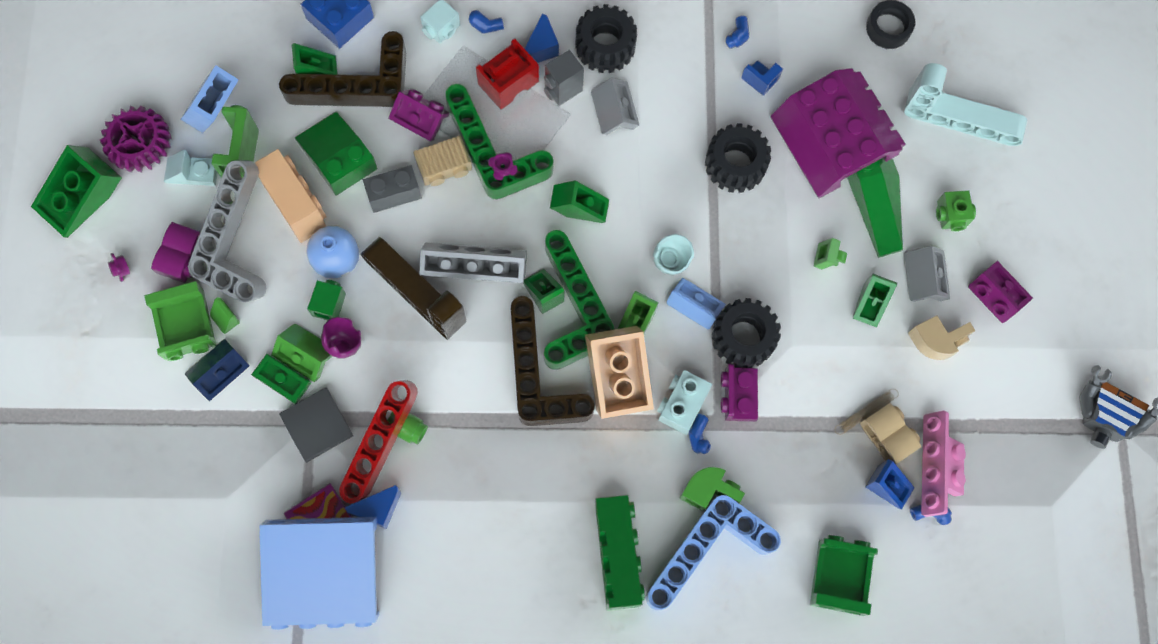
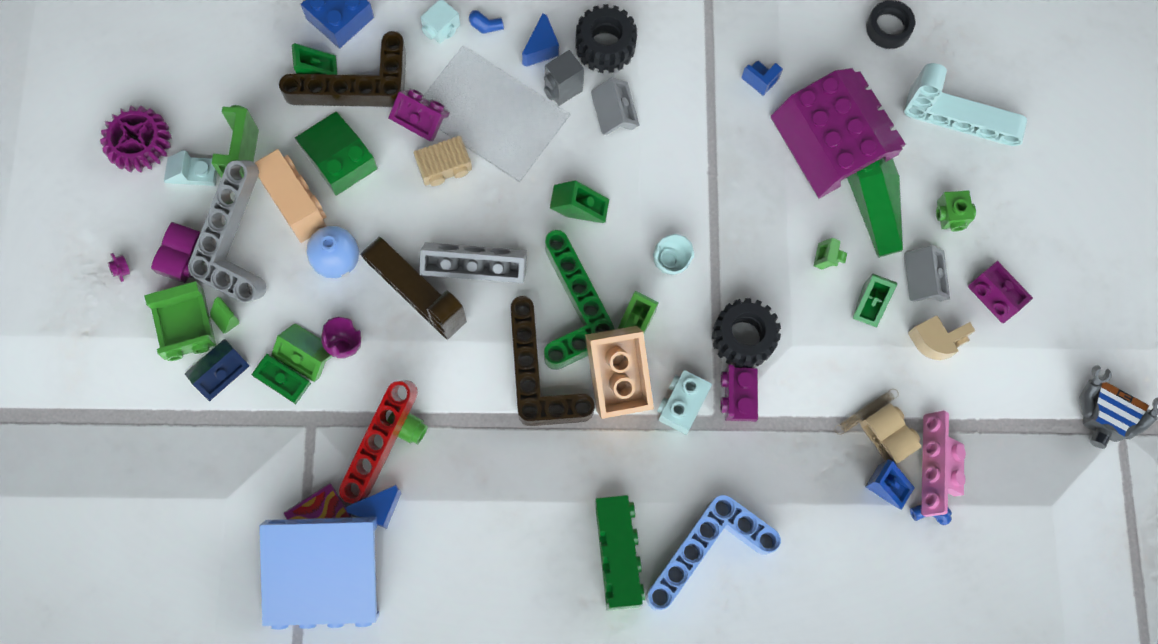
(75, 189): green slope -> none
(209, 99): light blue brick -> none
(316, 425): dark grey slope -> none
(326, 300): green brick -> none
(392, 188): dark grey brick -> none
(485, 150): green beam -> none
(497, 161): magenta plate -> none
(511, 72): red piece -> none
(544, 290): green slope -> none
(695, 303): light blue slope -> none
(695, 434): blue arm -> none
(705, 484): bright green brick -> none
(741, 34): blue arm -> none
(742, 140): black tyre -> none
(843, 575): green panel -> none

